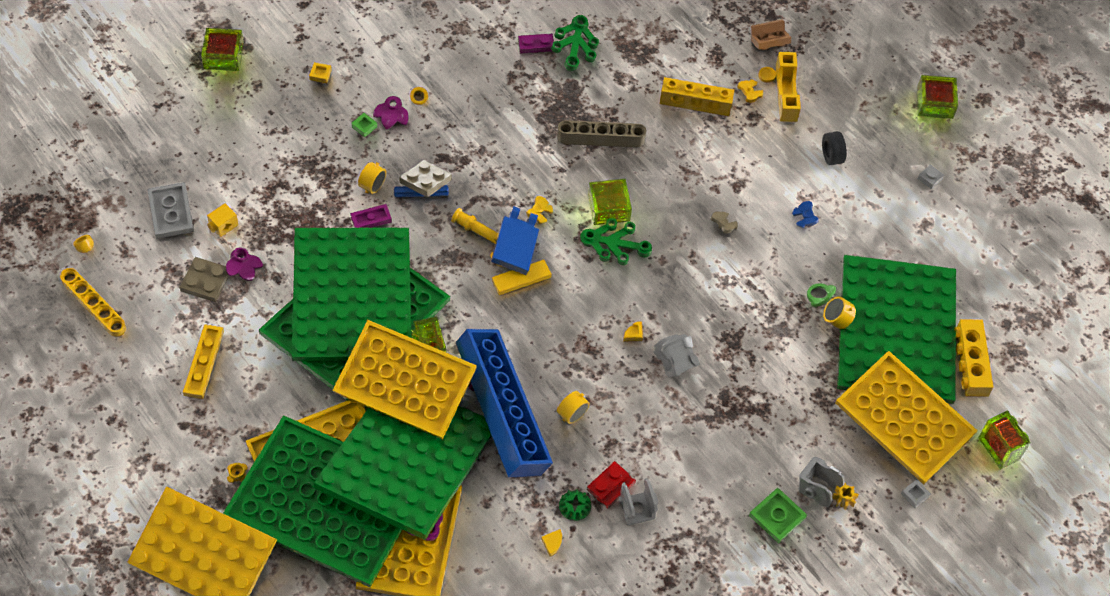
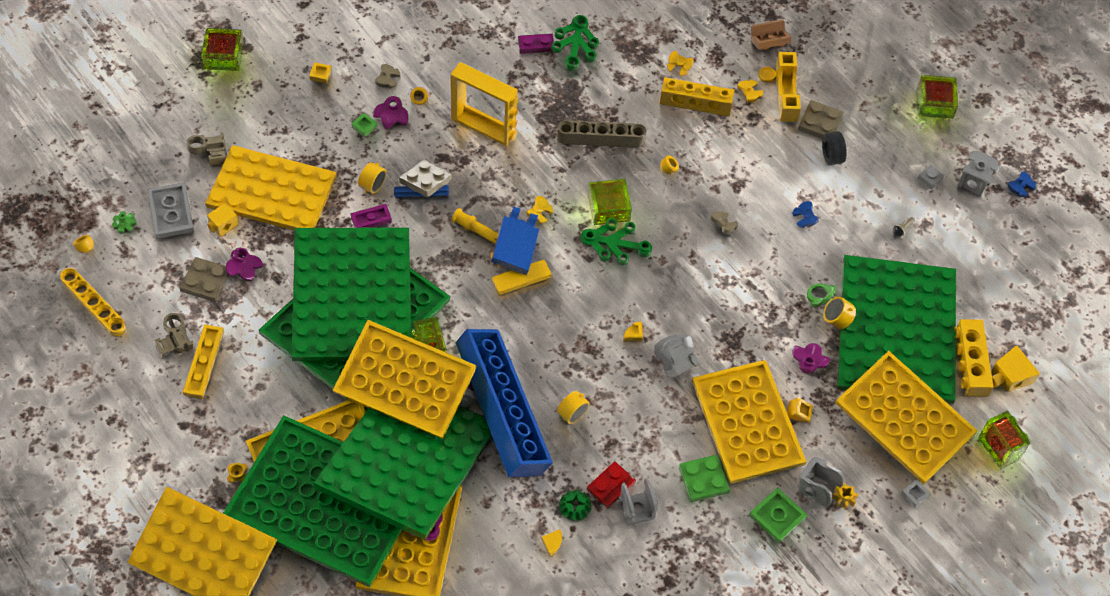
(124, 222): none -> bright green plant
(176, 337): none -> dark tan piece
(212, 145): none -> dark tan piece
(271, 189): none -> yellow plate
(384, 78): none -> dark tan piece
(477, 120): none -> yellow piece
(666, 167): none -> yellow piece
(676, 59): none -> yellow piece
(704, 478): none -> bright green plate
(748, 422): none -> yellow plate
(799, 410): none -> yellow slope
(810, 357): none -> magenta plate
(820, 119): none -> dark tan plate
(899, 230): none -> piece
(978, 172): none -> light grey piece
(1014, 371): none -> yellow torso
(1018, 185): none -> blue piece

